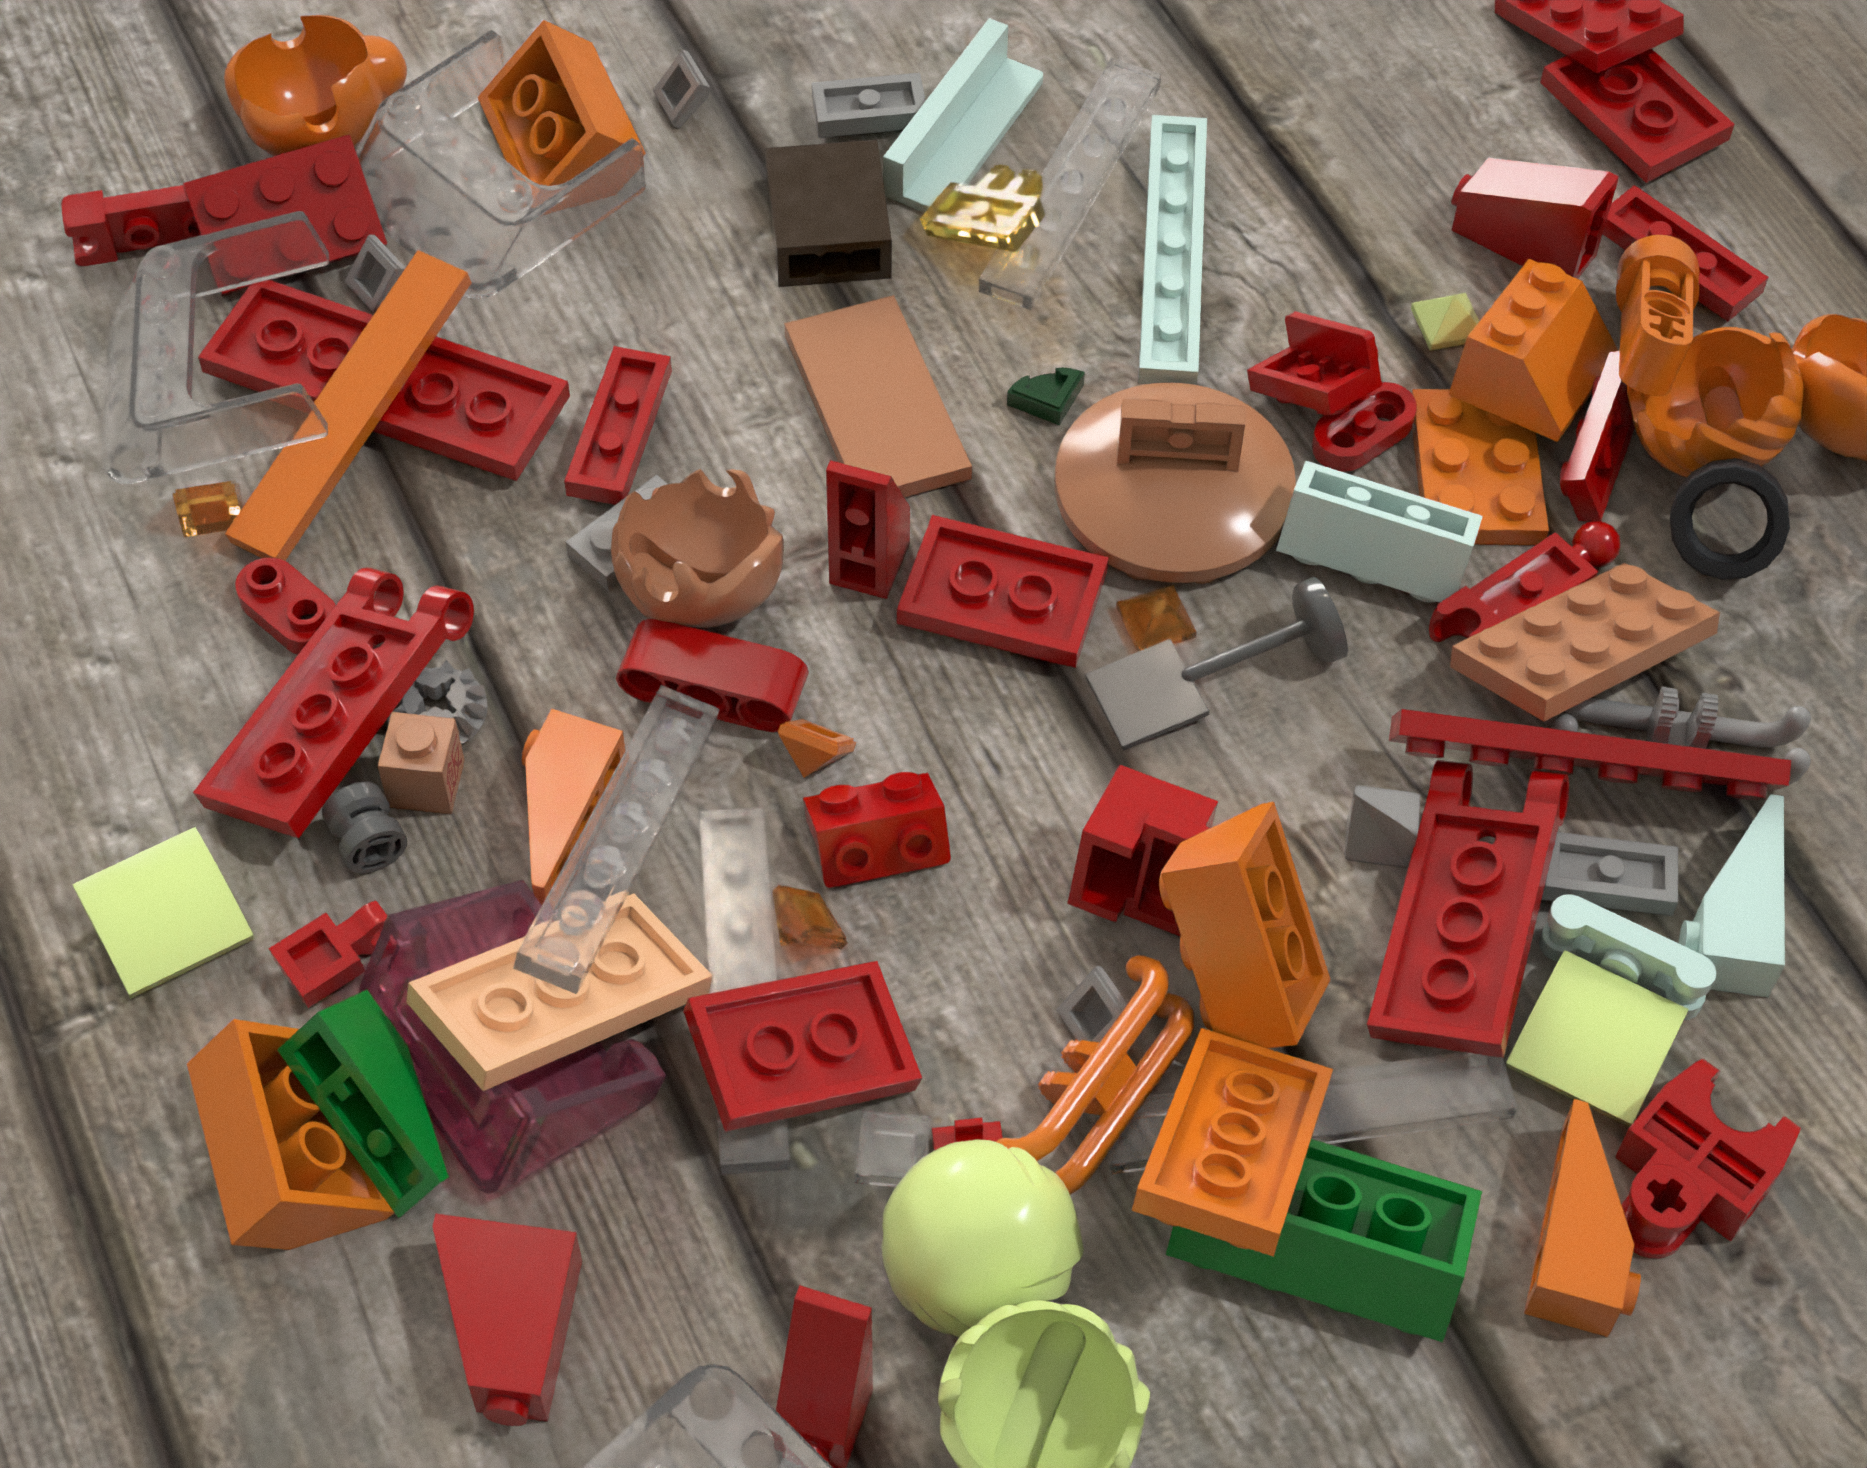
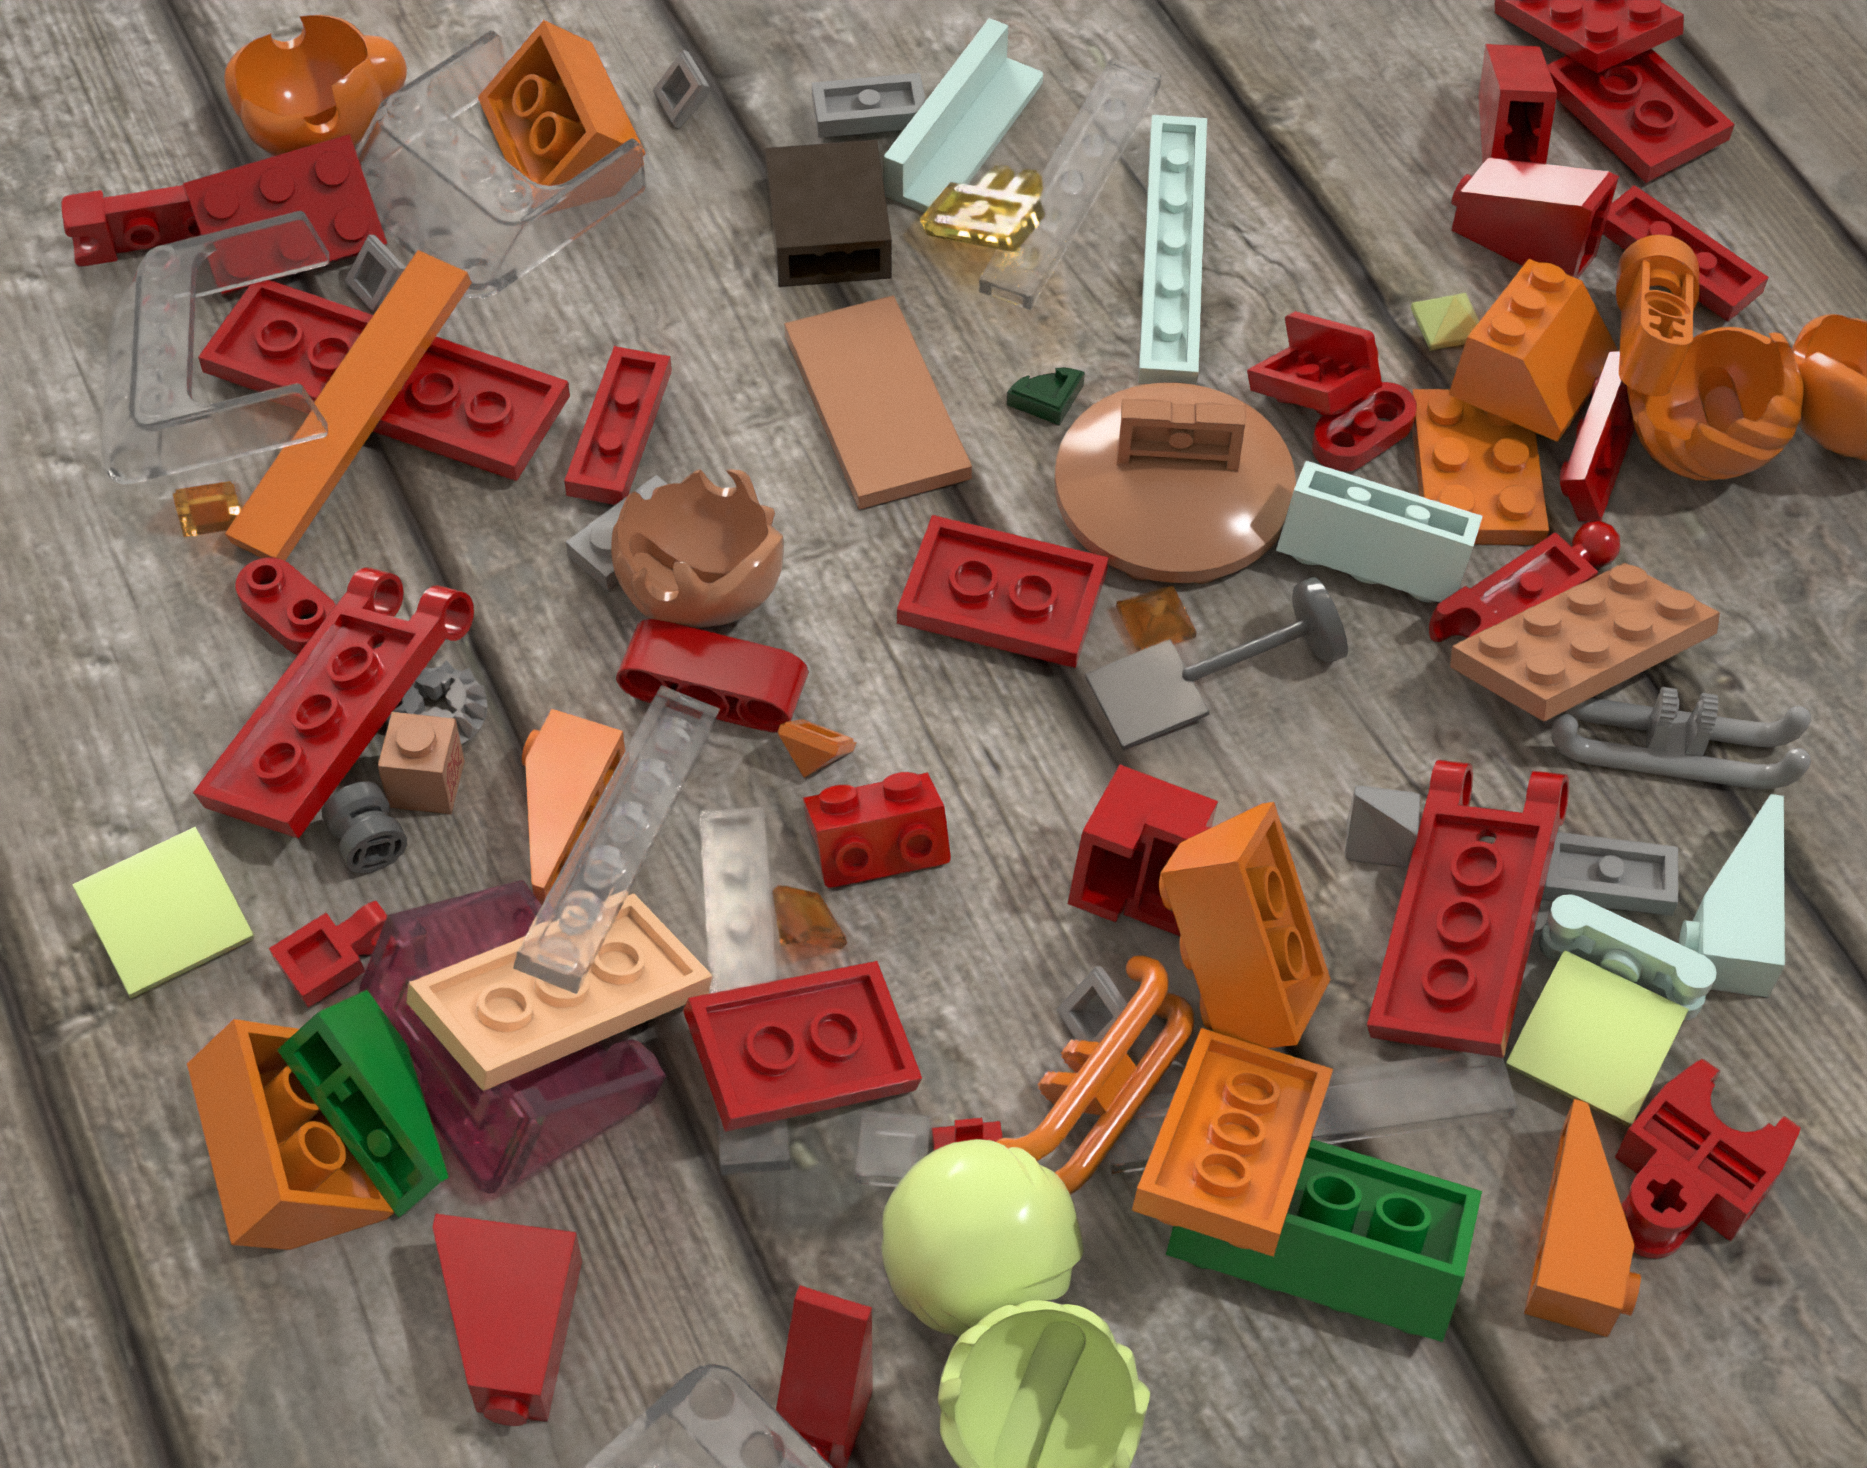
(865, 529): red slope -> none
(1516, 104): none -> red slope
(1615, 757): red plate -> none
(1739, 564): black tyre -> none

